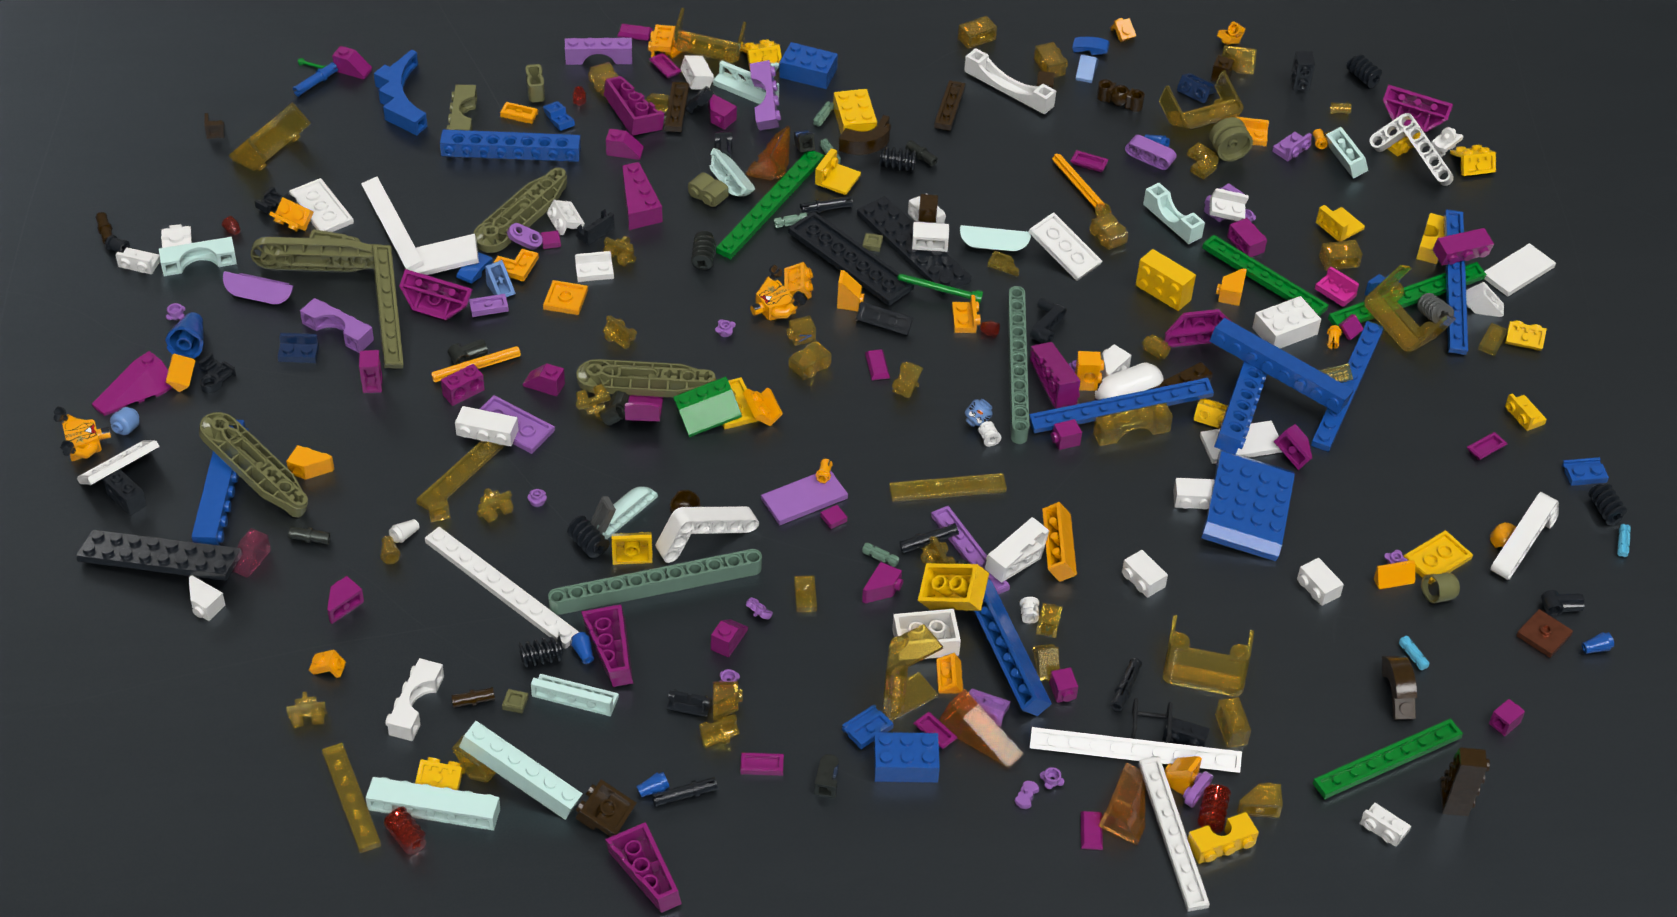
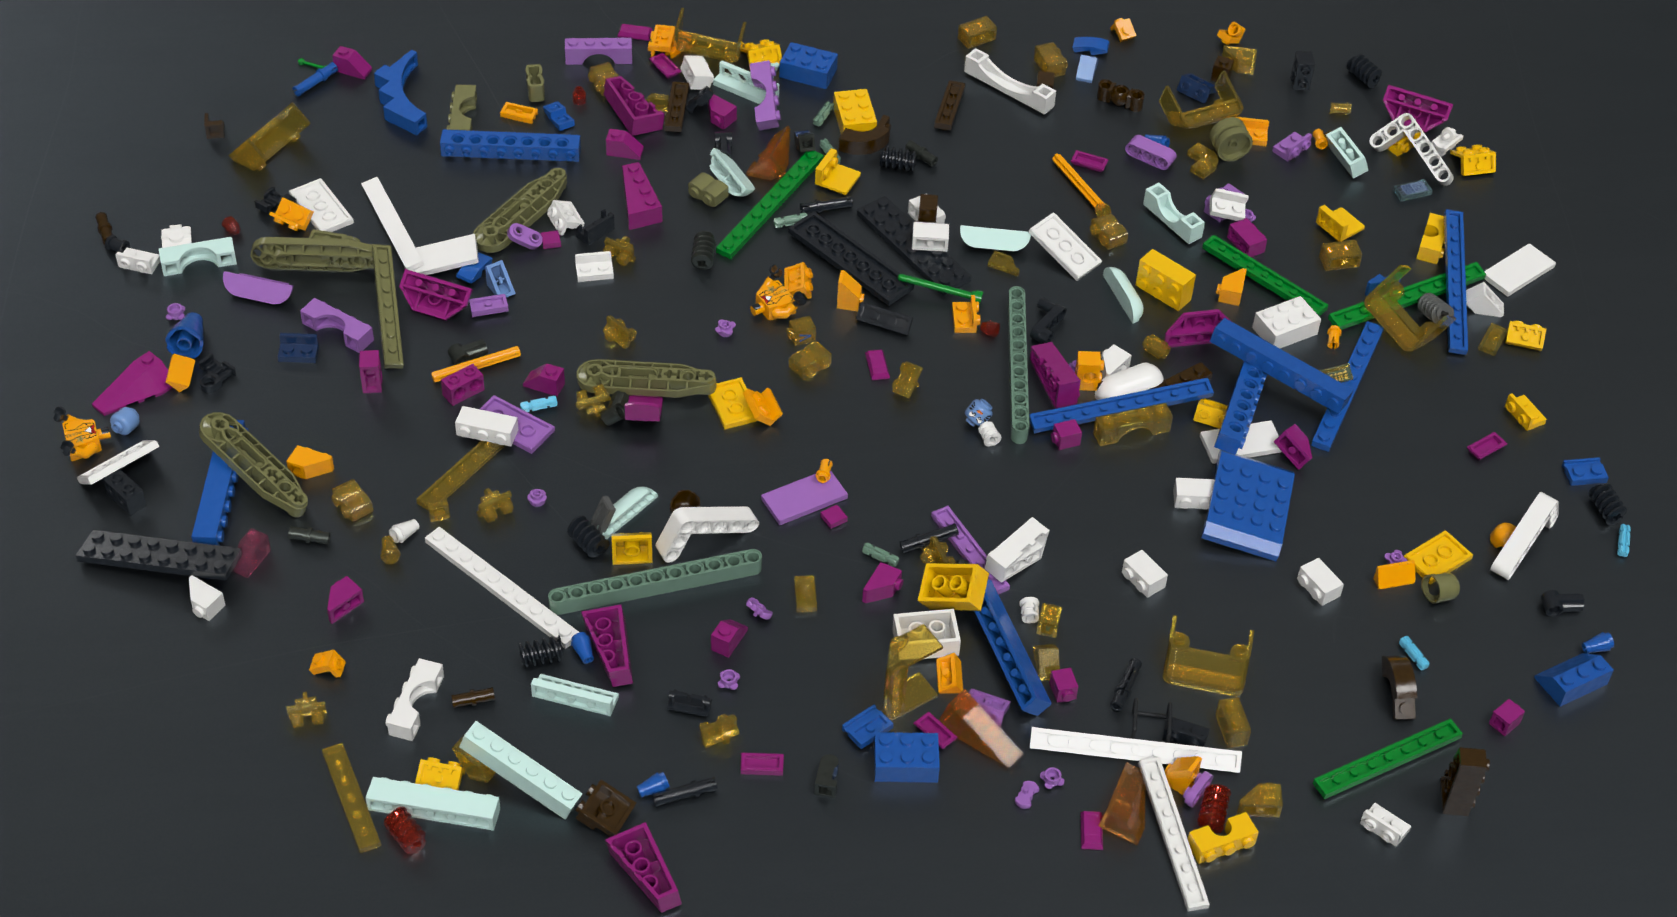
(352, 500): none -> clear yellow brick
(515, 701): olive tile -> none
(521, 266): light orange plate -> none
(539, 404): none -> medium azure axle
(565, 297): light orange tile -> none
(707, 406): slope -> none
(725, 698): clear yellow slope -> none
(872, 242): olive tile -> none
(947, 487): clear yellow tile -> none
(1059, 542): light orange brick -> none
(1124, 293): none -> light aqua brick
(1337, 287): dark pink bracket -> none
(1351, 326): magenta tile -> none
(1412, 190): none -> tile
(1463, 246): magenta brick -> none
(1544, 633): copper plate -> none
(1575, 677): none -> blue slope

